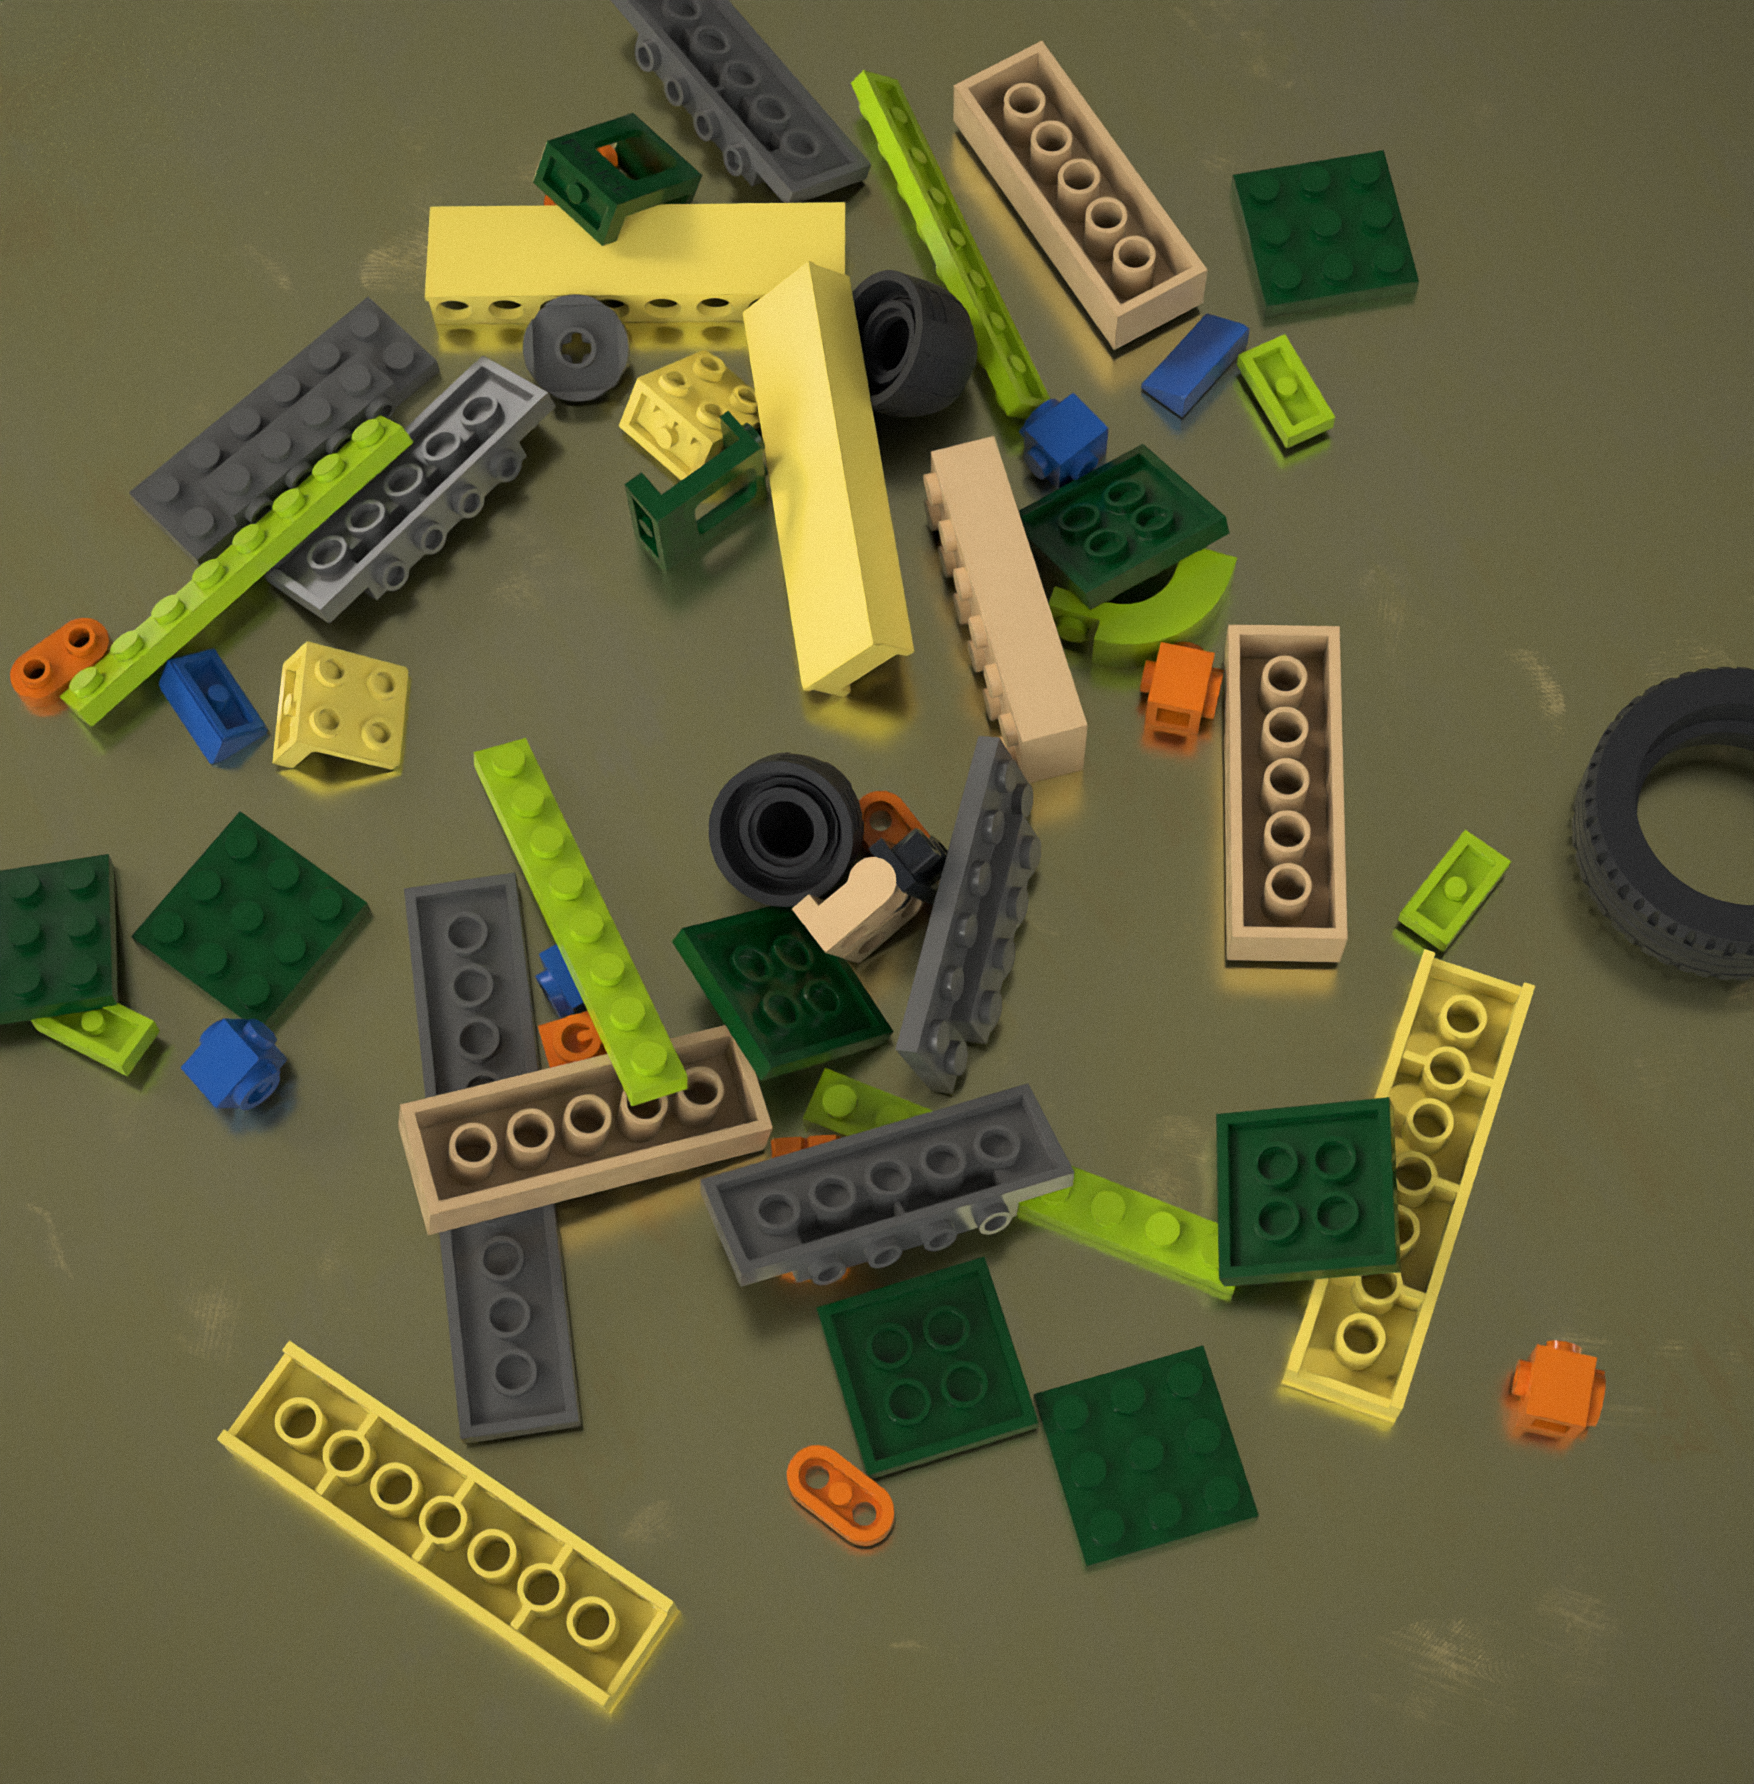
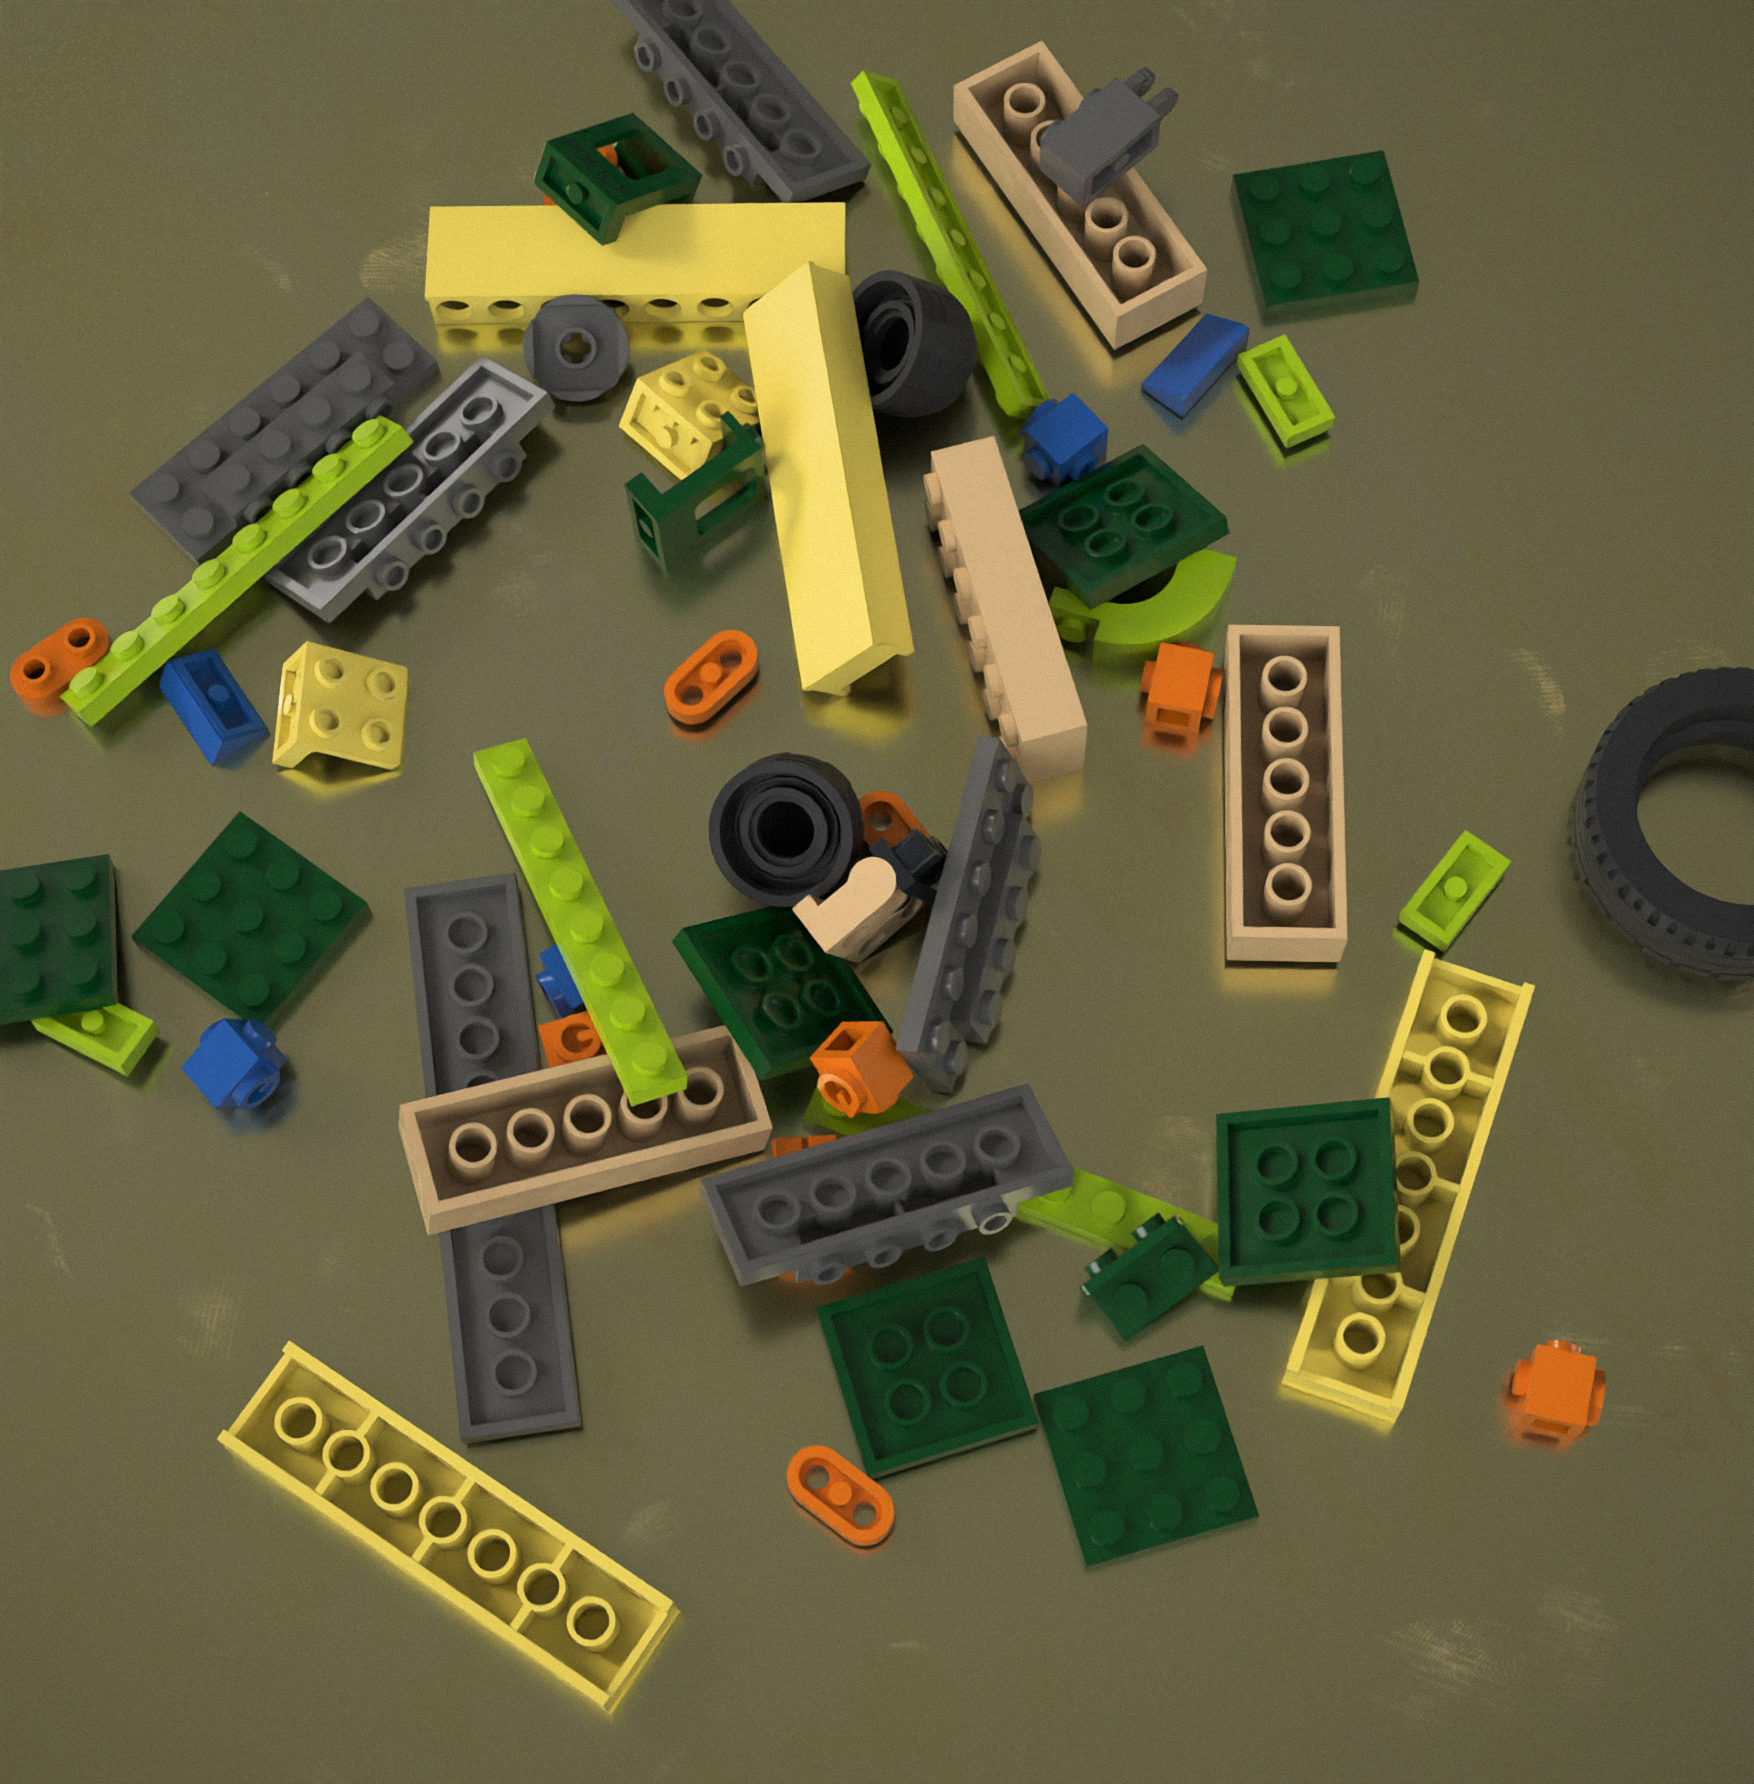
(707, 676): none -> orange plate
(860, 1068): none -> orange brick
(1104, 136): none -> dark grey hinge
(1149, 1275): none -> dark green bracket

